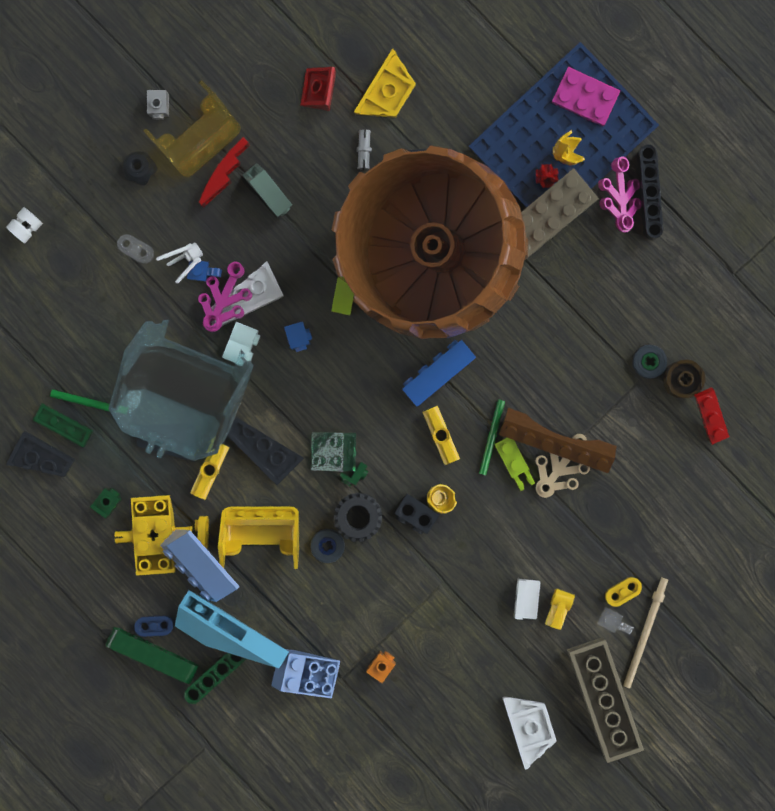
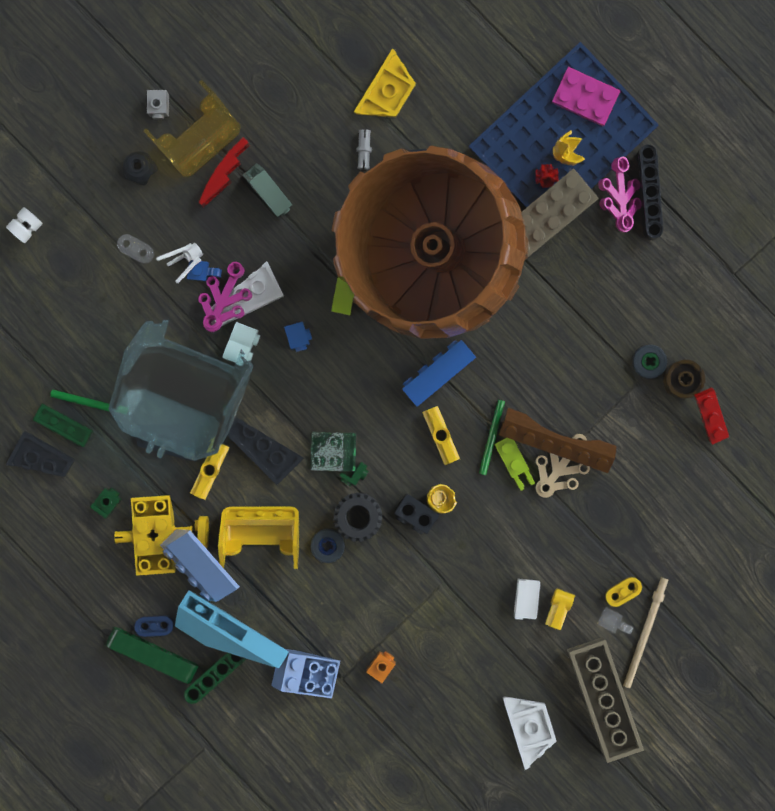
(318, 88): red slope -> none

